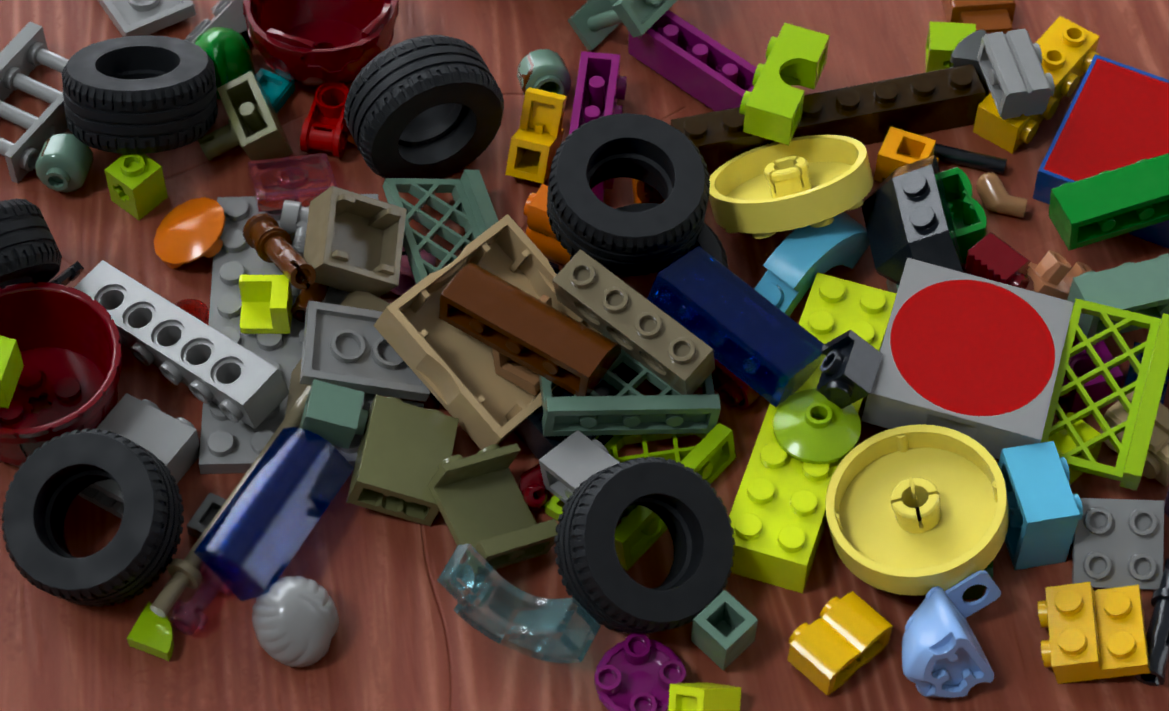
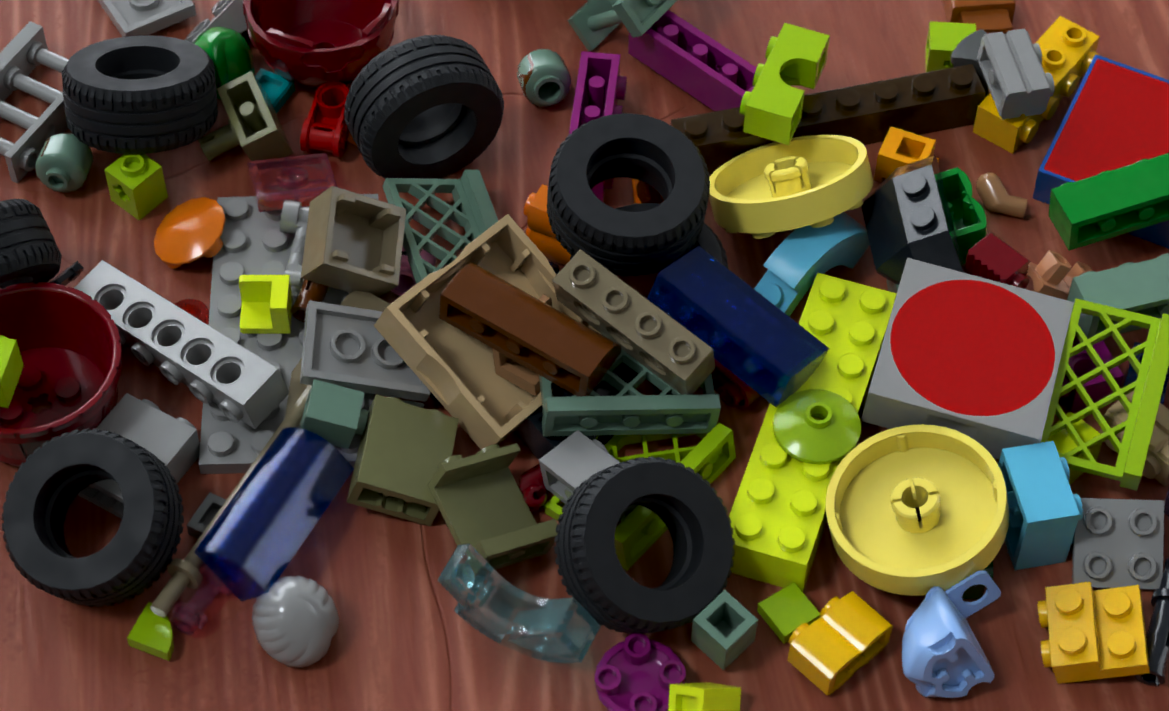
(275, 247): reddish brown pin -> none
(537, 137): yellow brick -> none
(787, 611): none -> lime tile
(848, 369): black brick -> none
(970, 159): black bar -> none

